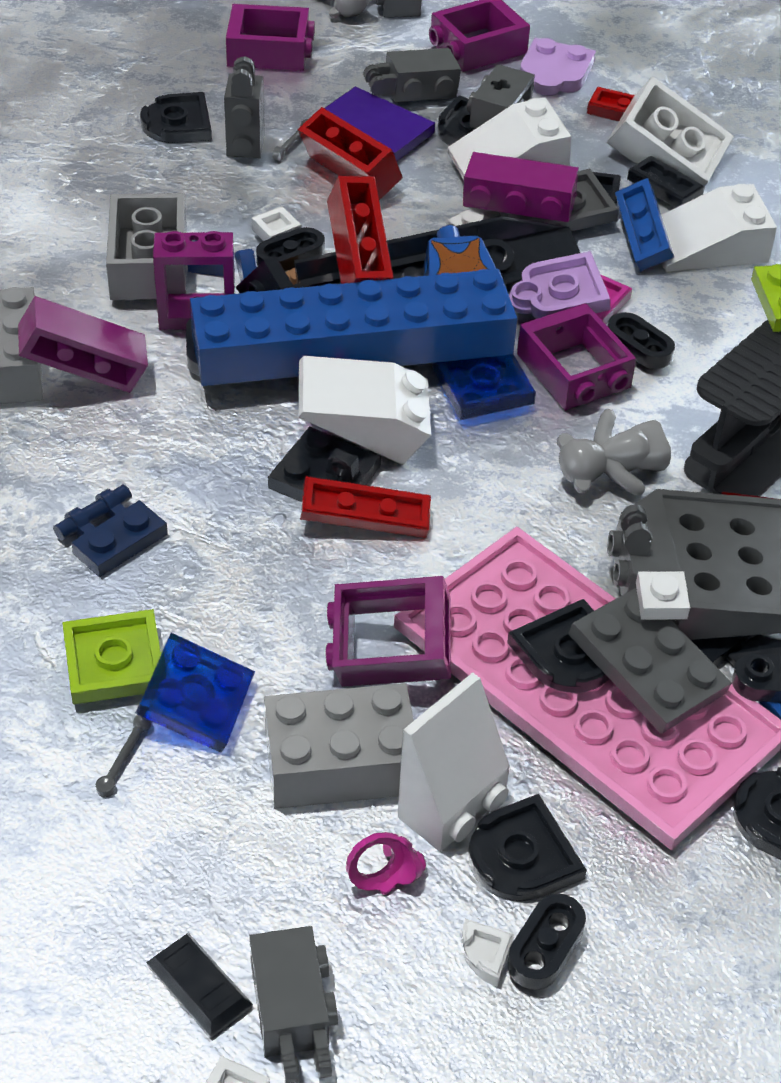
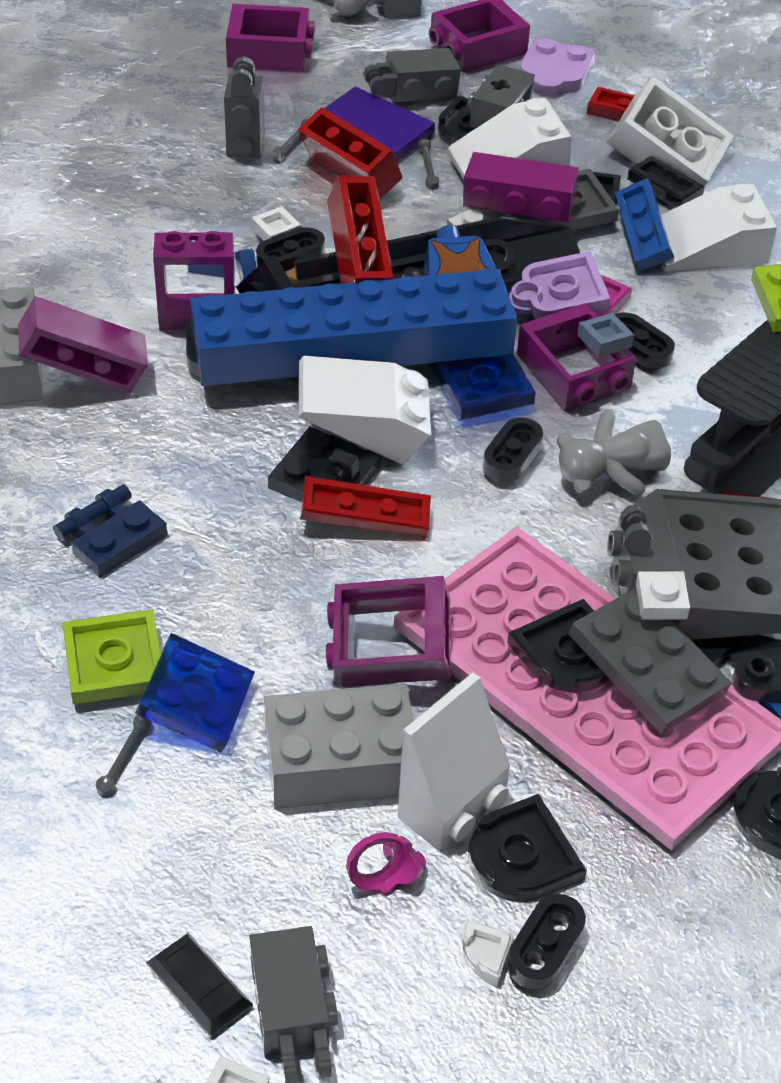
(131, 243): light grey brick -> none
(177, 118): black tile -> none
(432, 181): none -> dark grey hinge
(512, 449): none -> black plate
(605, 335): none -> sand blue plate

